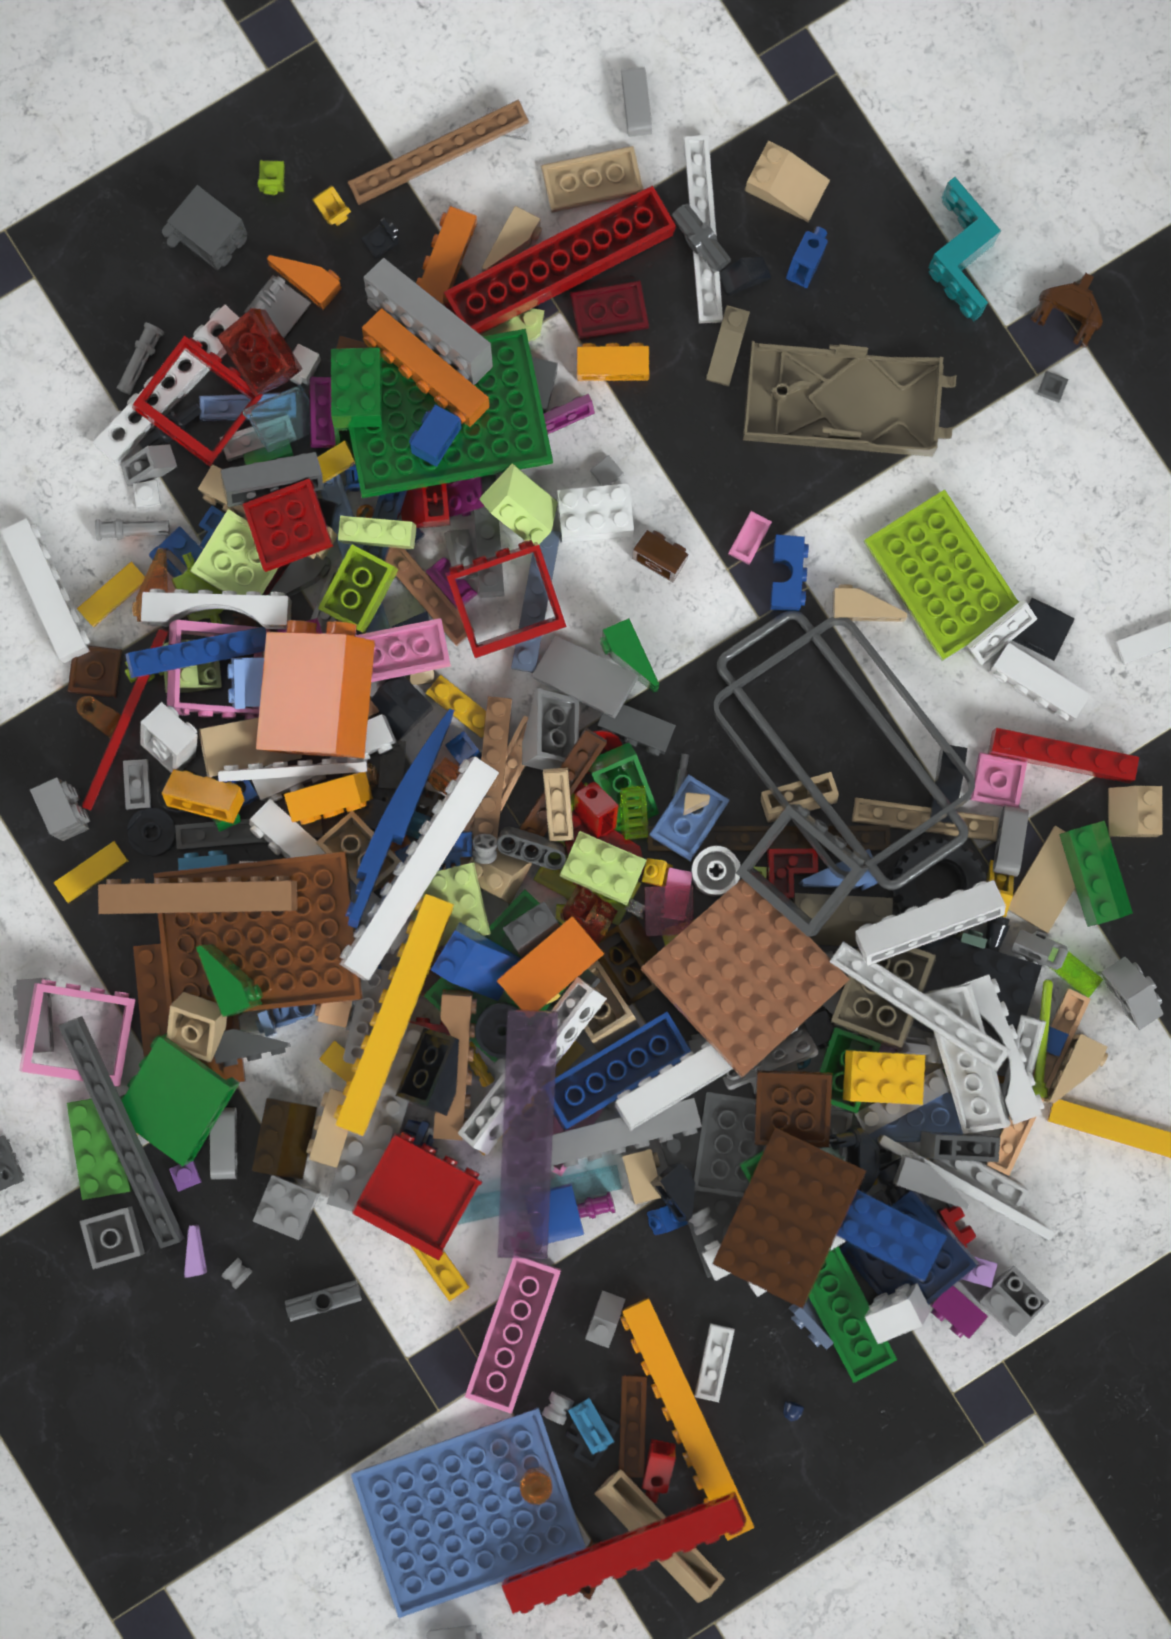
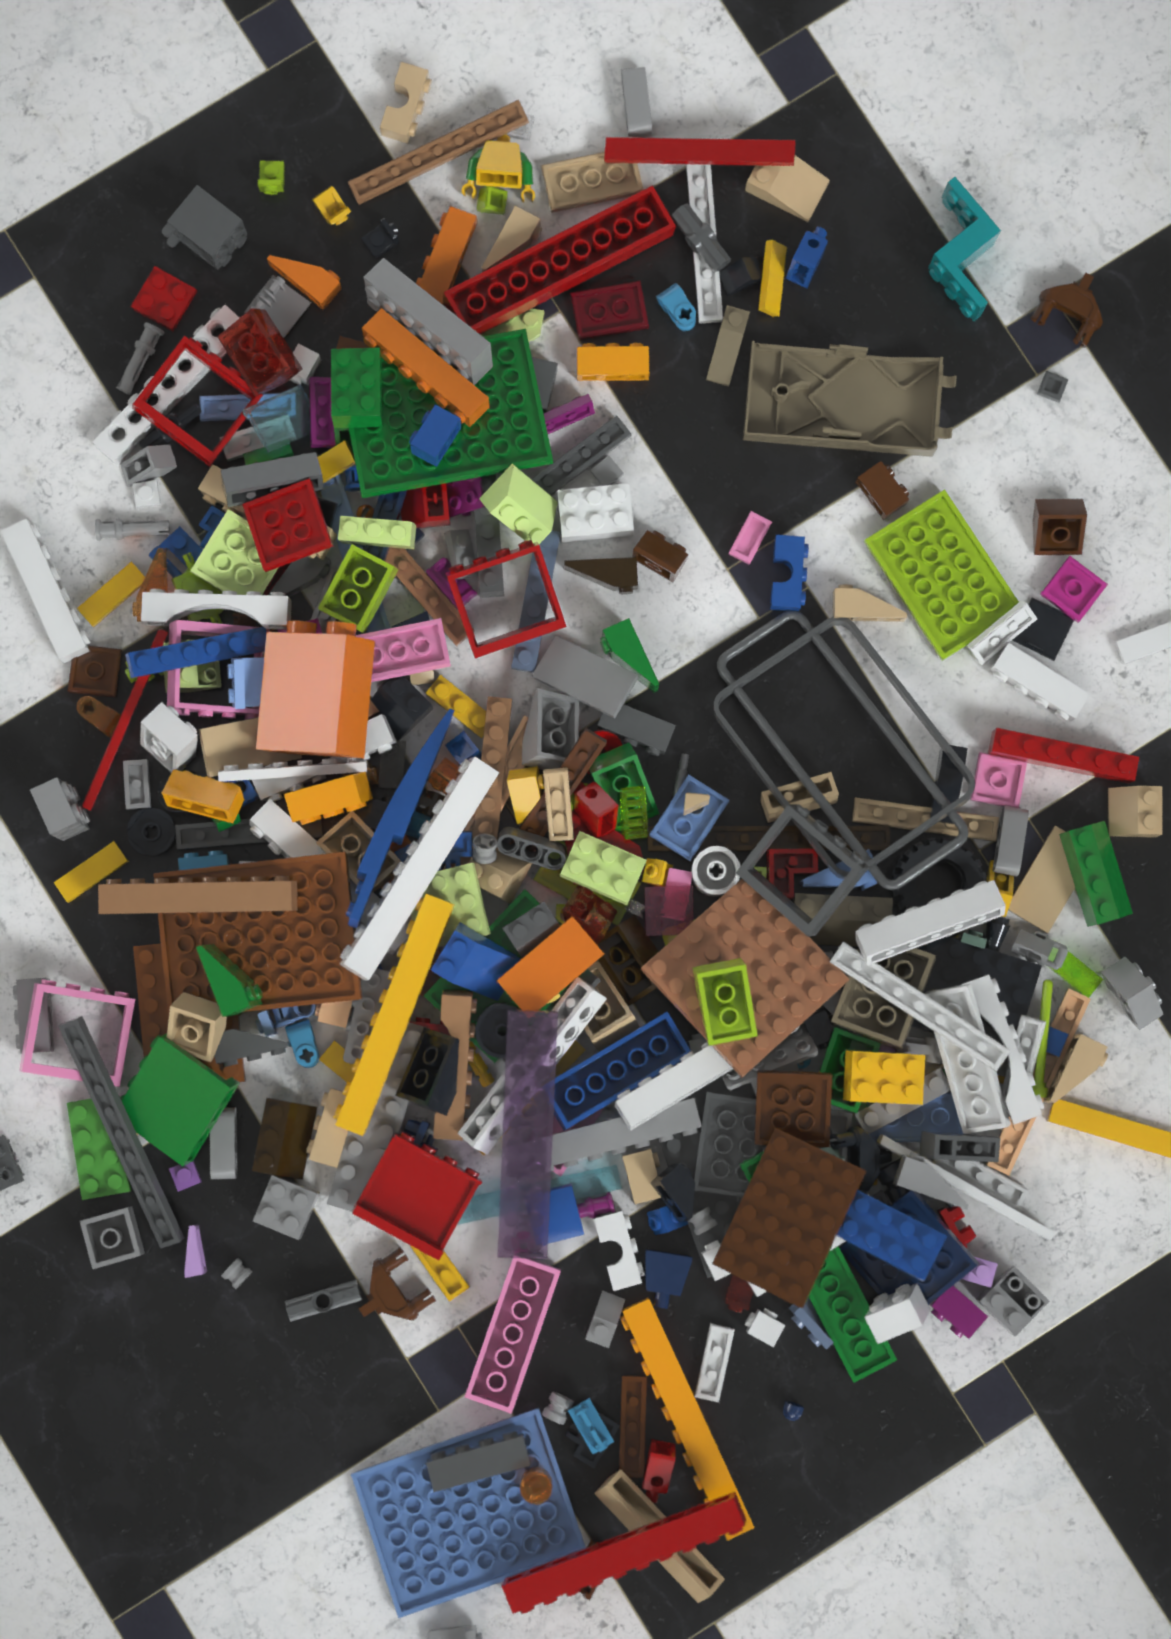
(164, 298): none -> red plate
(302, 1039): none -> dark azure piece
(387, 1296): none -> reddish brown connector
(400, 122): none -> tan arch
(478, 1461): none -> dark grey brick
(491, 200): none -> lime slope
(500, 166): none -> yellow torso
(525, 790): none -> yellow slope
(582, 456): none -> dark grey plate
(611, 573): none -> dark brown slope
(614, 1228): none -> white arch
(665, 1275): none -> dark blue torso
(676, 304): none -> dark azure piece
(700, 151): none -> red tile
(725, 1001): none -> lime slope
(738, 1294): none -> clear red bracket
(764, 1326): none -> white brick
(772, 278): none -> yellow tile
(883, 490): none -> reddish brown brick
(1059, 526): none -> reddish brown slope
(1073, 589): none -> dark pink plate

